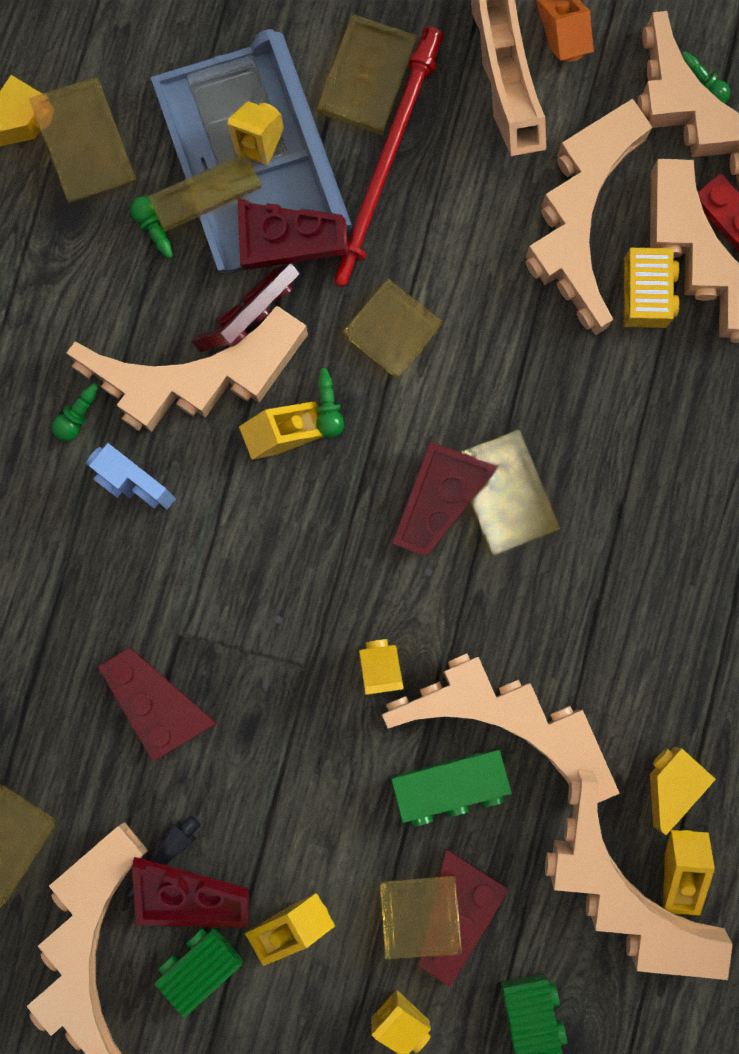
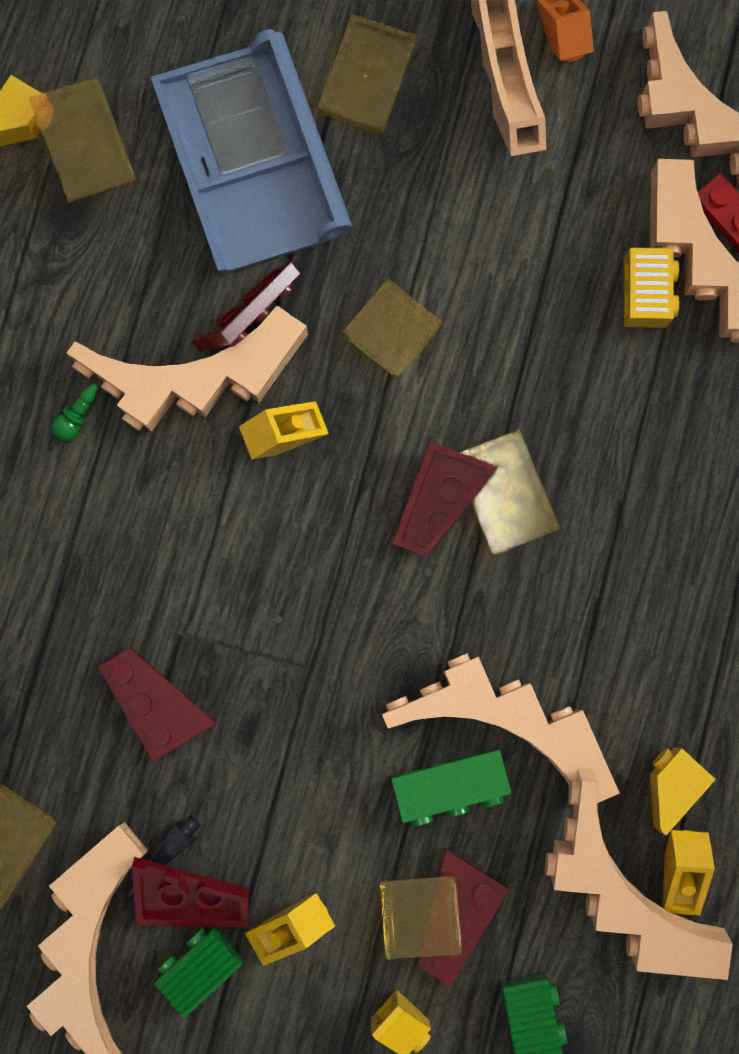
(121, 475): light blue plate -> none
(143, 213): green bar -> none
(204, 192): clear yellow tile -> none
(256, 131): yellow slope -> none
(286, 236): dark red wing -> none
(329, 420): green bar -> none
(380, 667): yellow slope -> none
(421, 65): red bar -> none
(569, 207): light nougat arch -> none
(717, 87): green bar -> none

